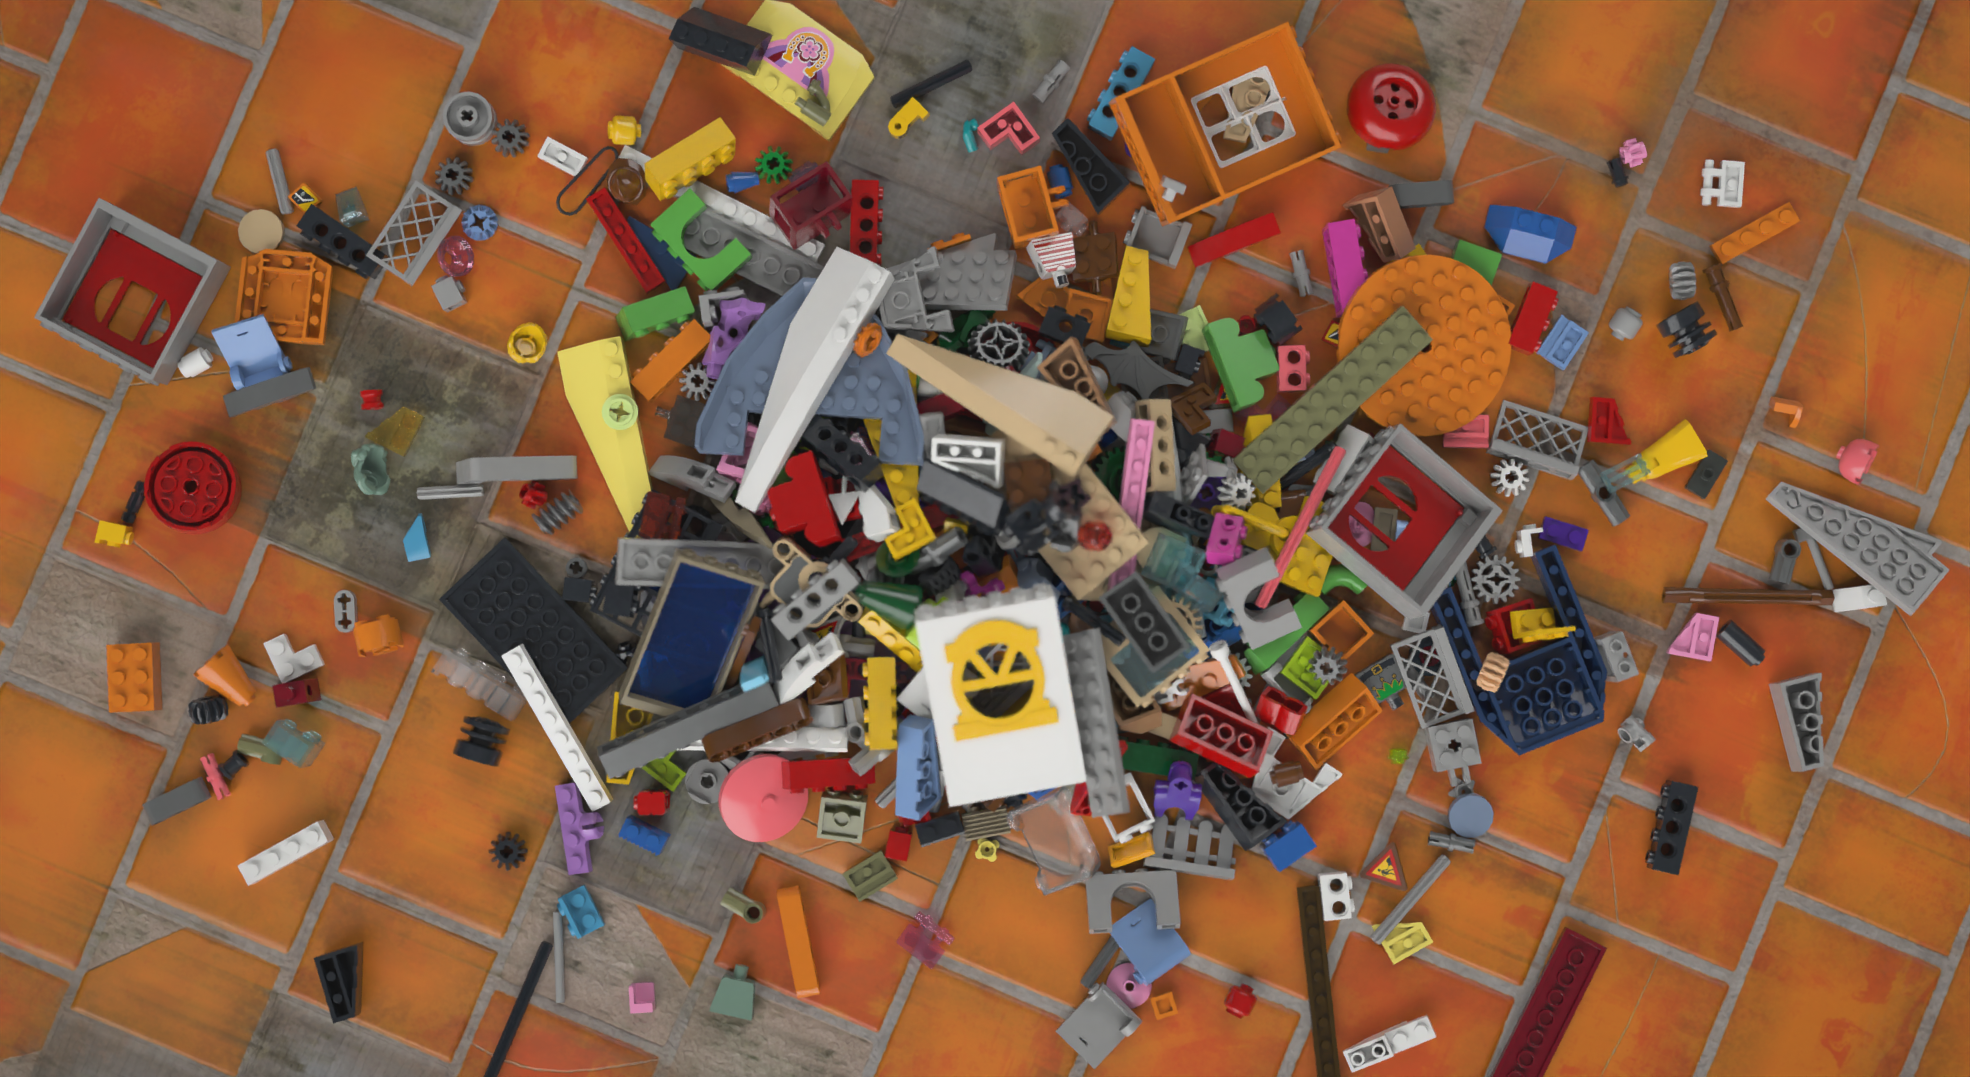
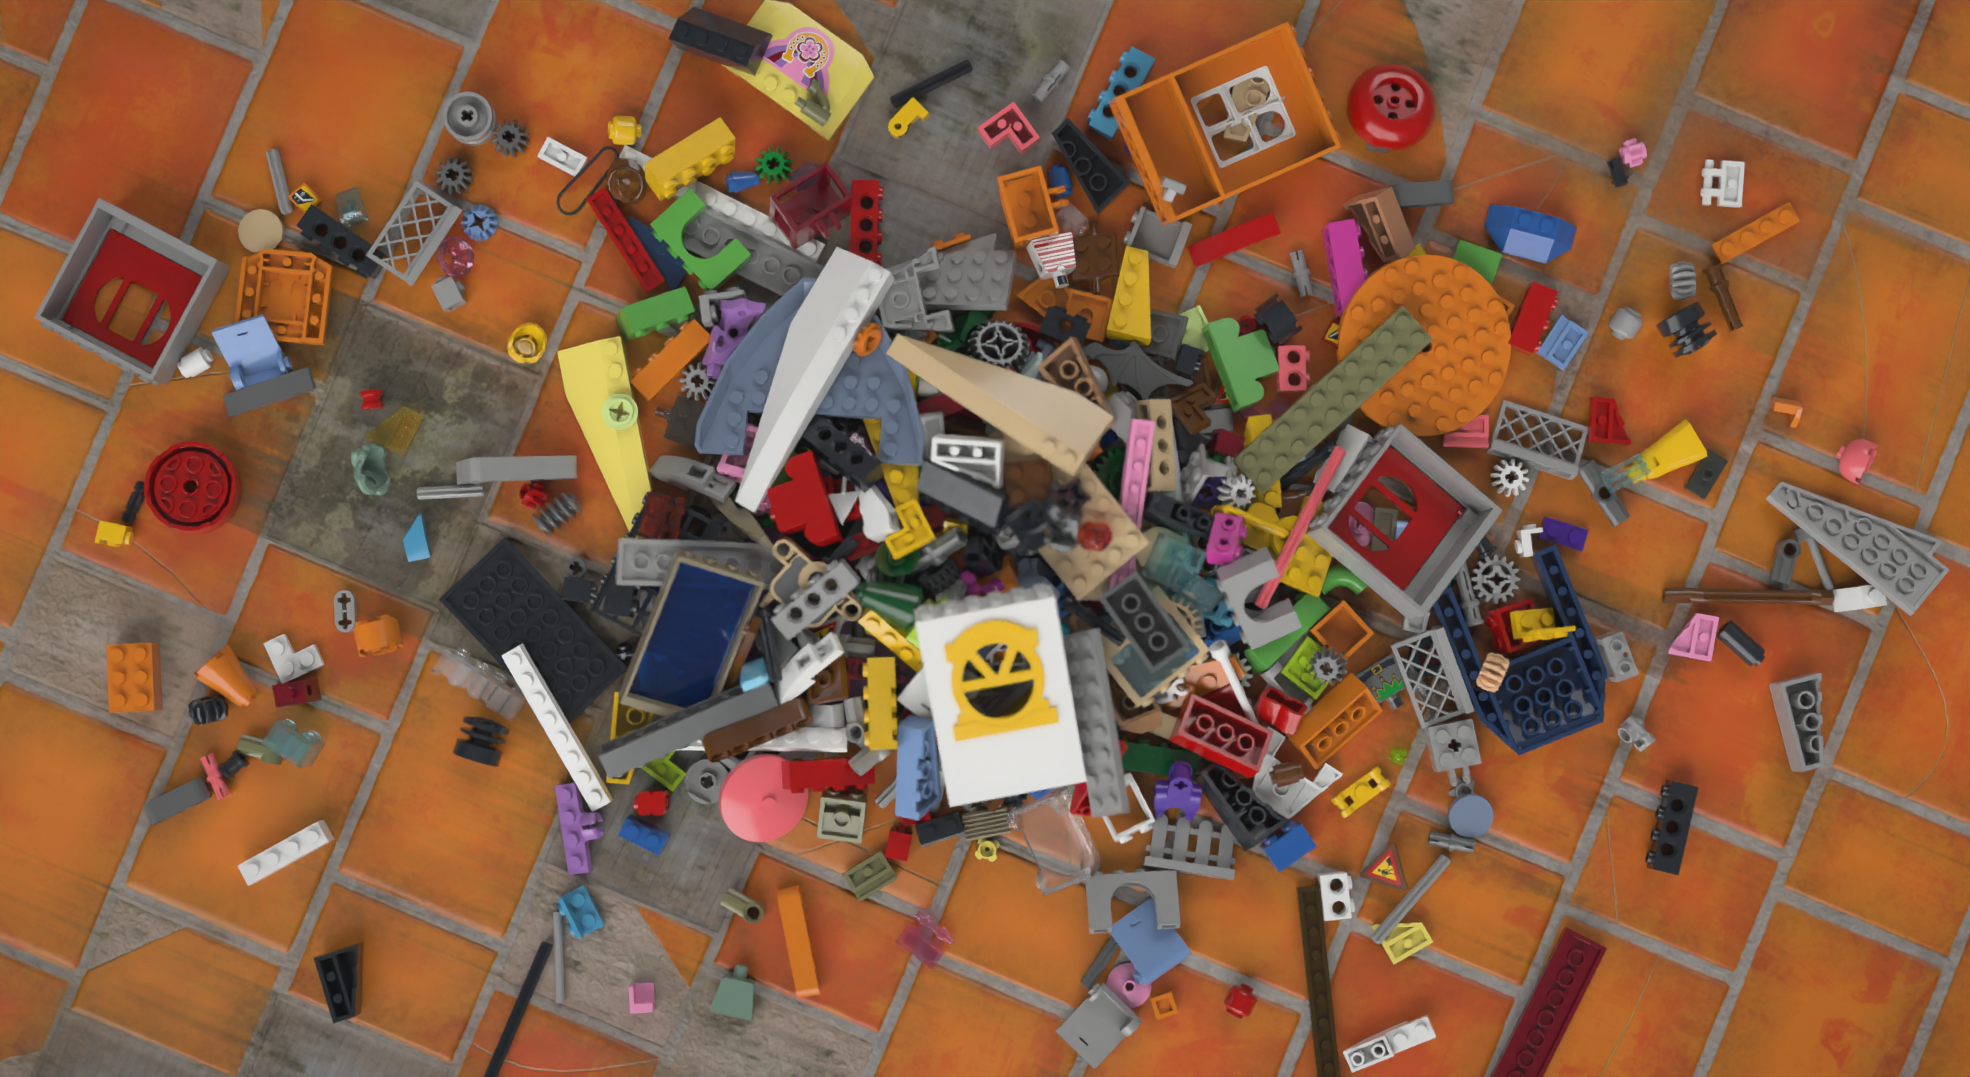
(503, 843): black gear -> none
(968, 135): teal arm -> none
(1132, 850): light orange tile -> none
(1360, 791): none -> yellow plate

